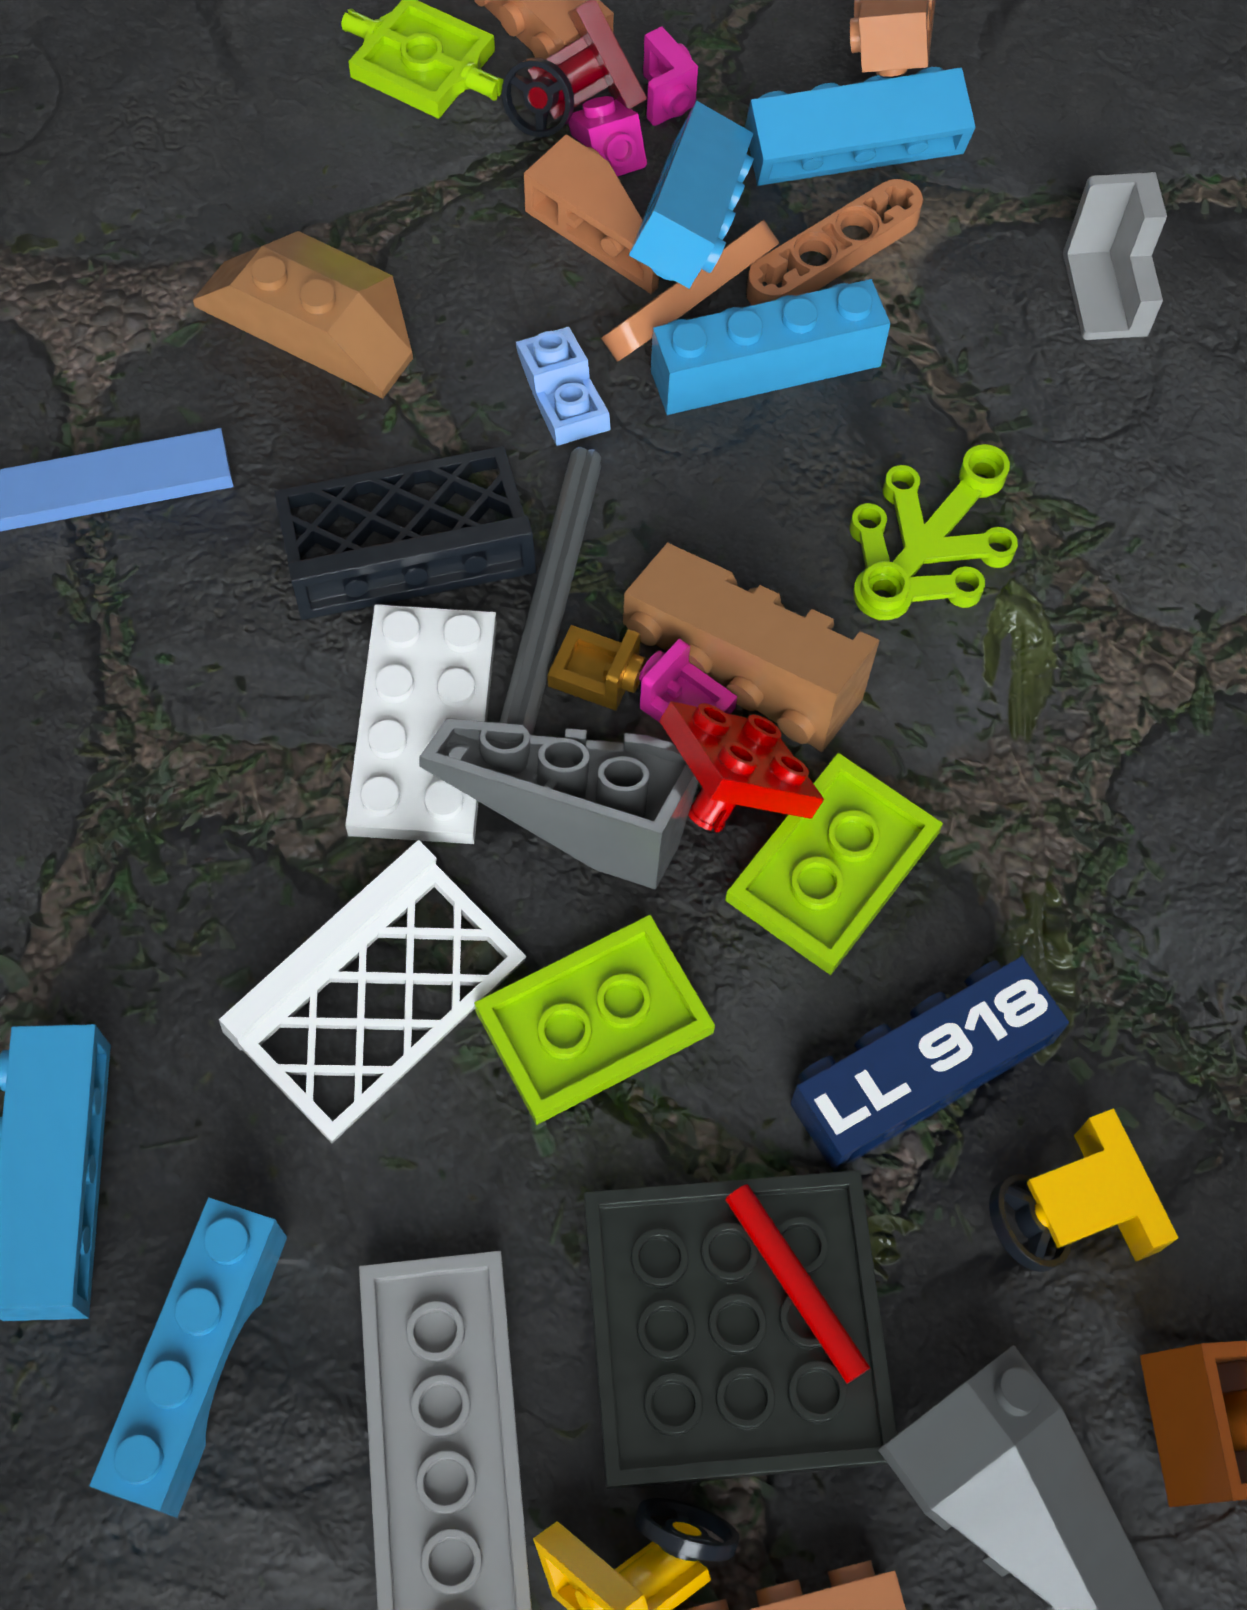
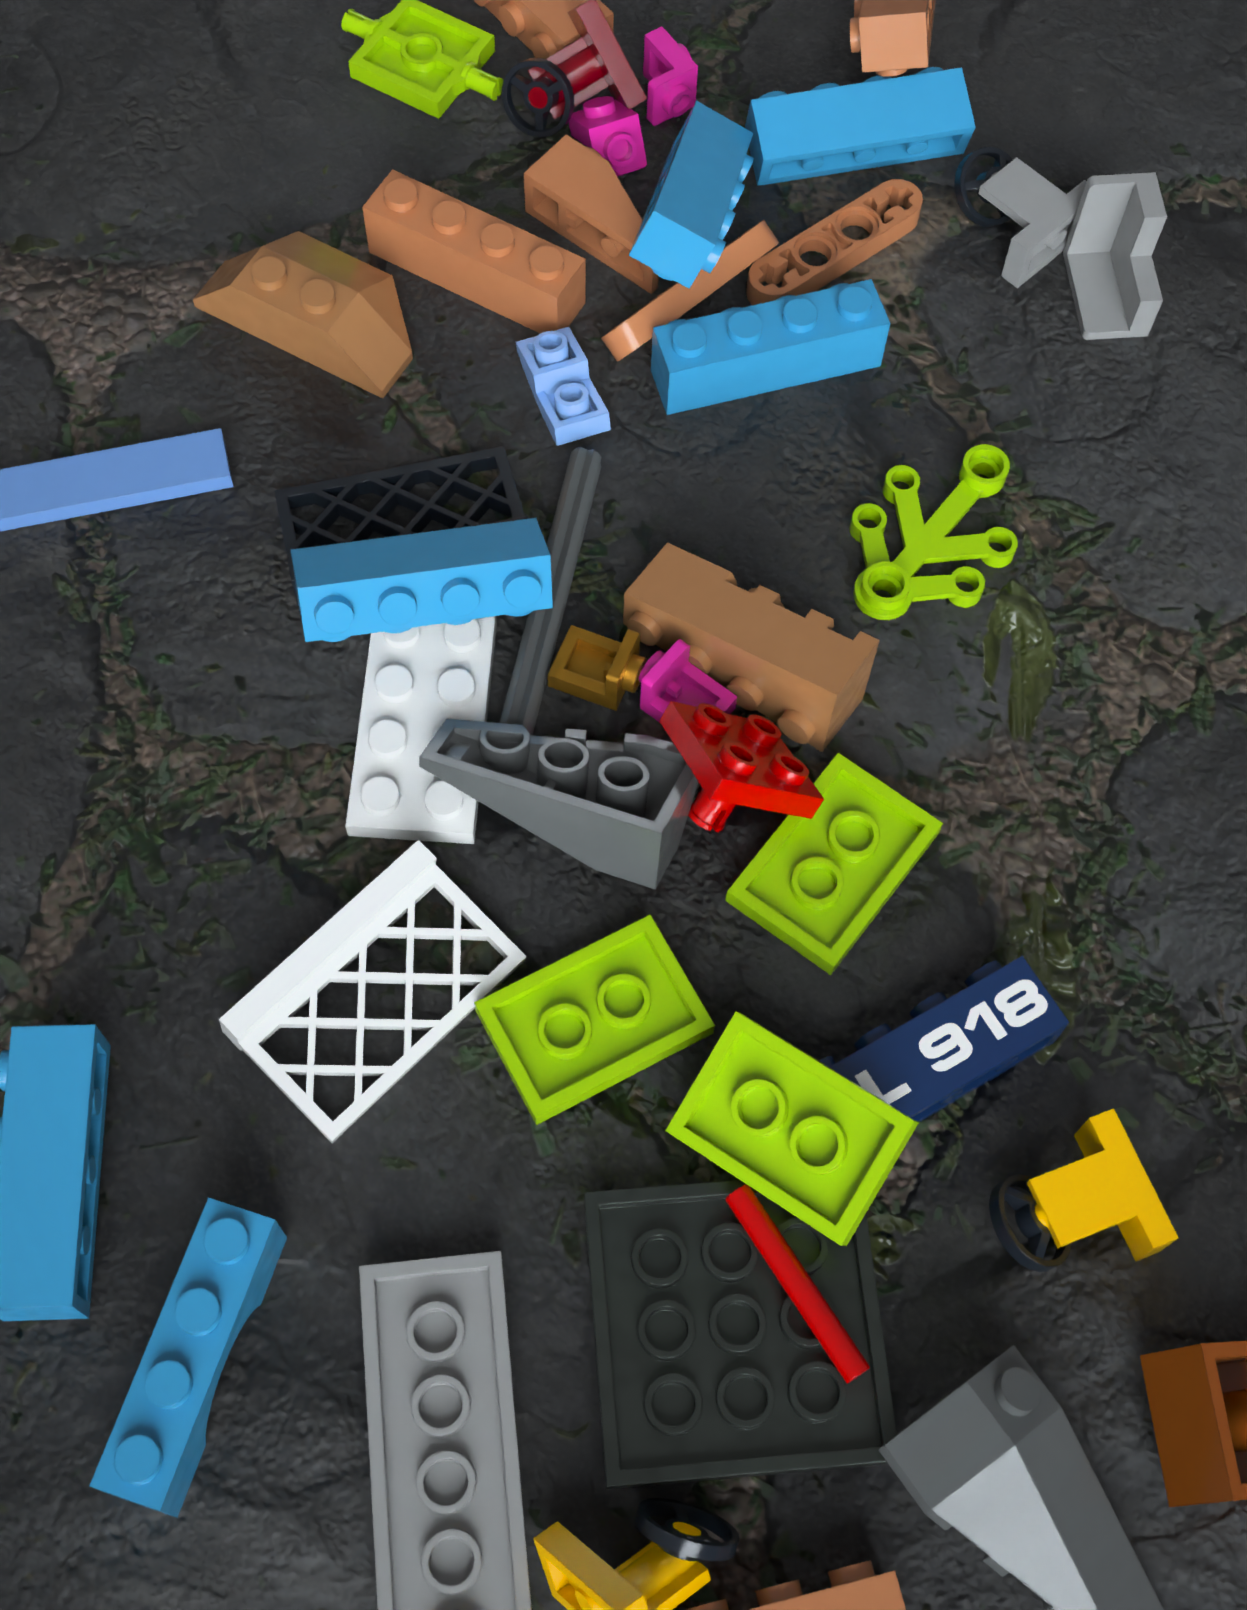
(422, 579): none -> dark azure brick
(474, 254): none -> nougat brick
(792, 1128): none -> lime plate
(1029, 201): none -> light grey piece

